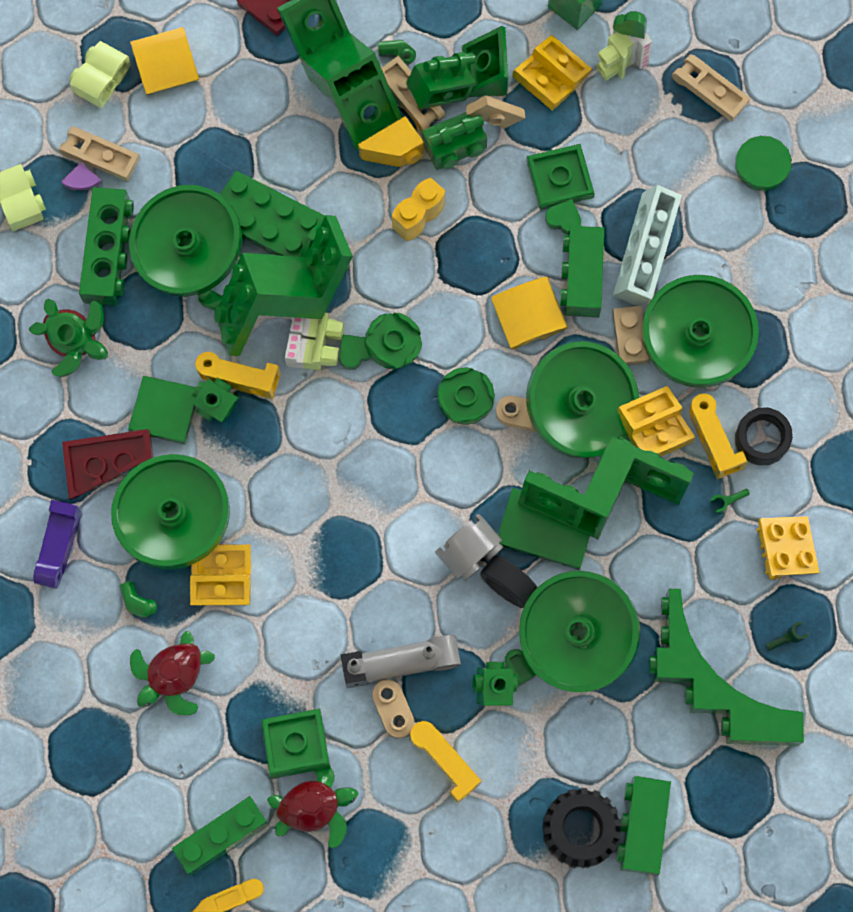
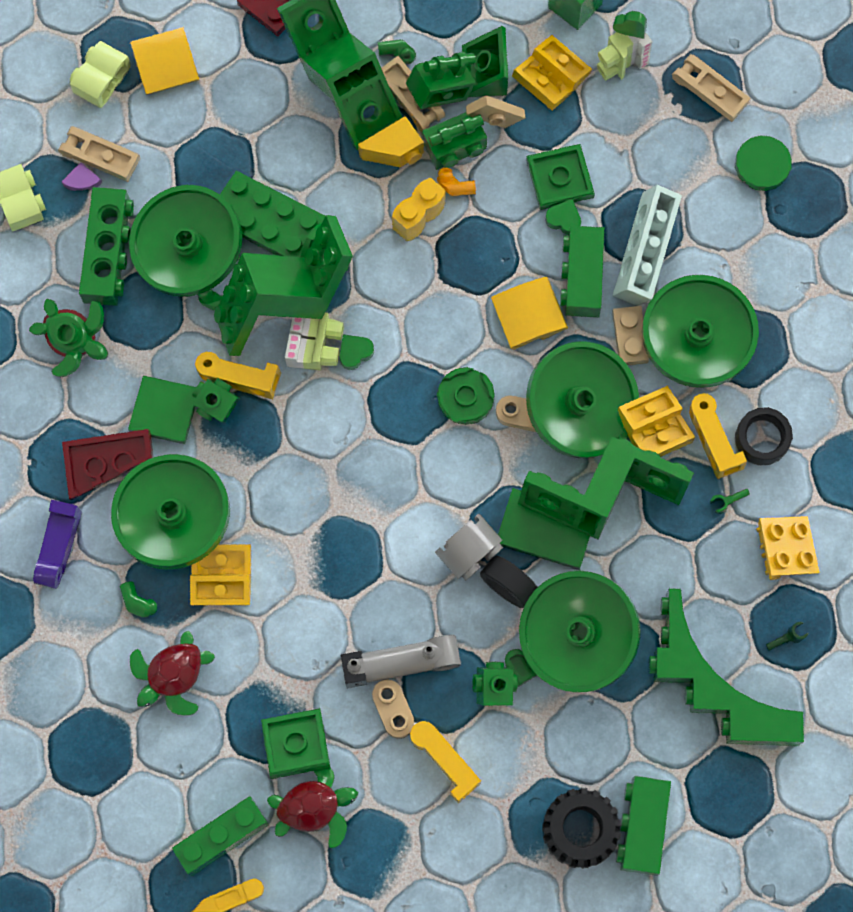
(393, 340): green tile -> none
(452, 185): none -> light orange arm

